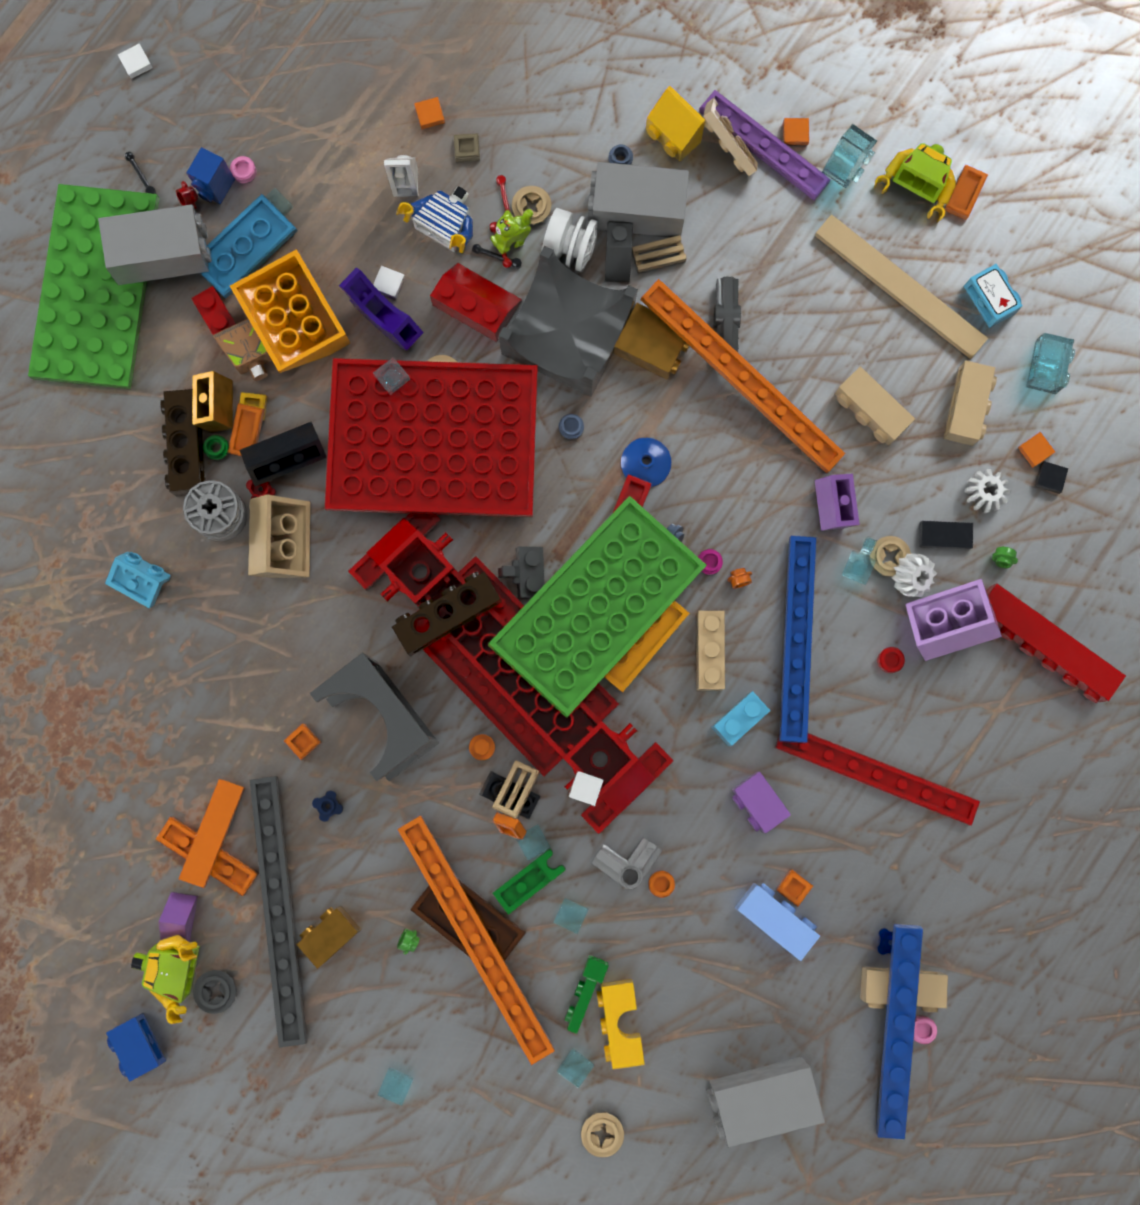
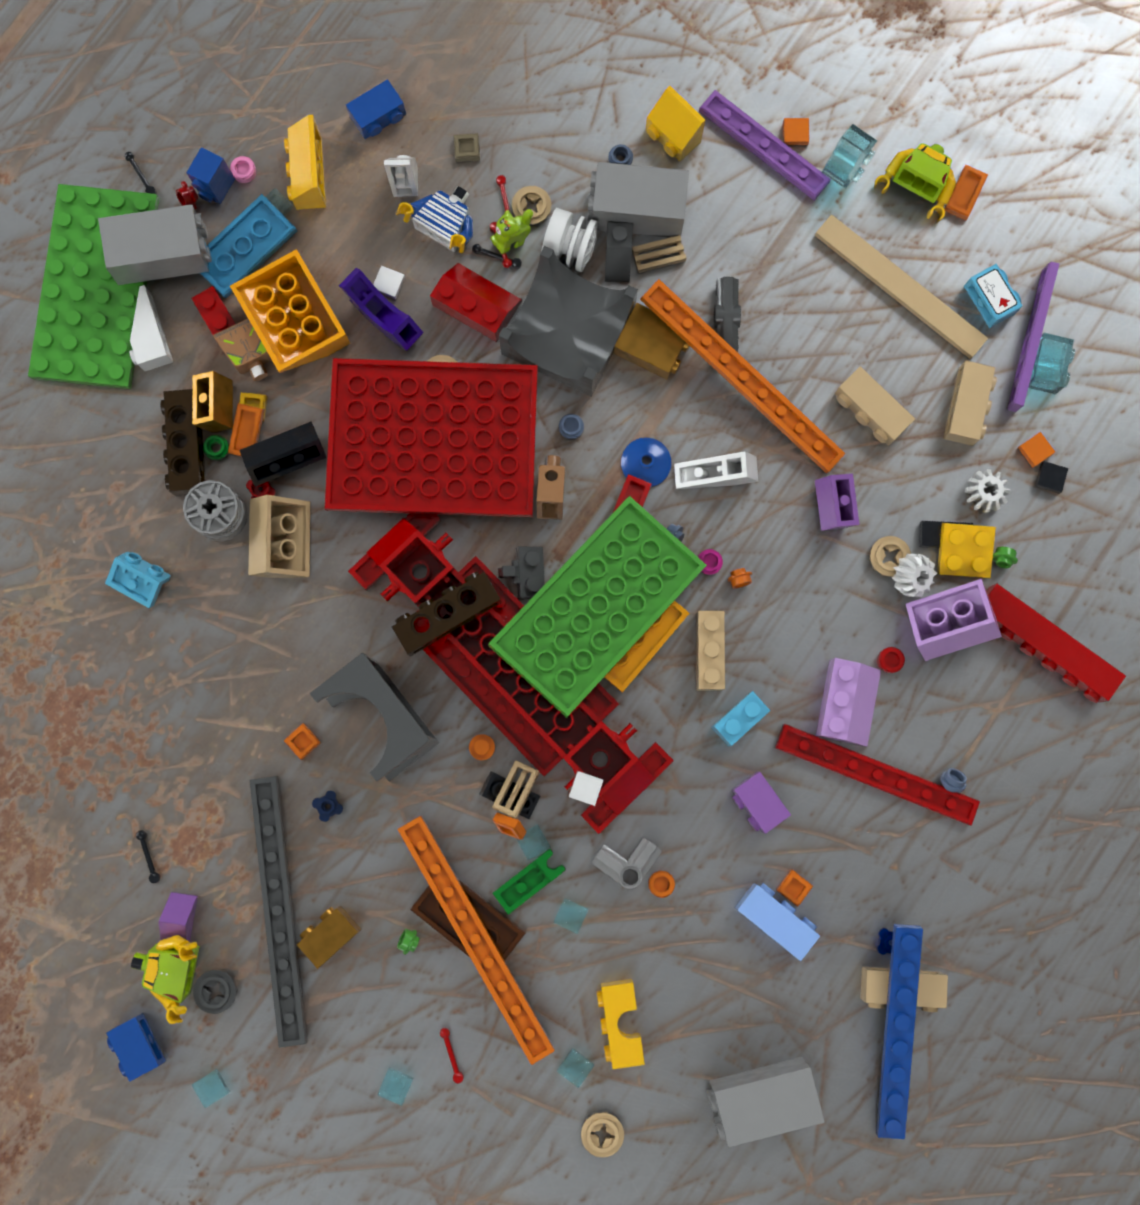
(135, 61): white tile -> none
(147, 334): none -> white slope
(154, 877): none -> black hinge
(210, 1088): none -> clear light blue tile
(211, 833): orange tile -> none
(226, 869): orange tile -> none
(305, 165): none -> yellow slope
(376, 109): none -> blue brick
(391, 376): clear light blue plate -> none
(429, 113): orange tile -> none
(458, 1076): none -> red hinge
(551, 489): none -> medium nougat torso
(594, 971): green plate -> none
(717, 471): none -> white slope
(722, 127): tan wing -> none
(797, 639): blue plate -> none
(848, 702): none -> lavender slope
(860, 564): clear light blue plate -> none
(925, 1030): bright pink tile -> none
(953, 780): none -> sand blue plate
(966, 550): none -> yellow plate
(1033, 337): none -> medium lavender tile

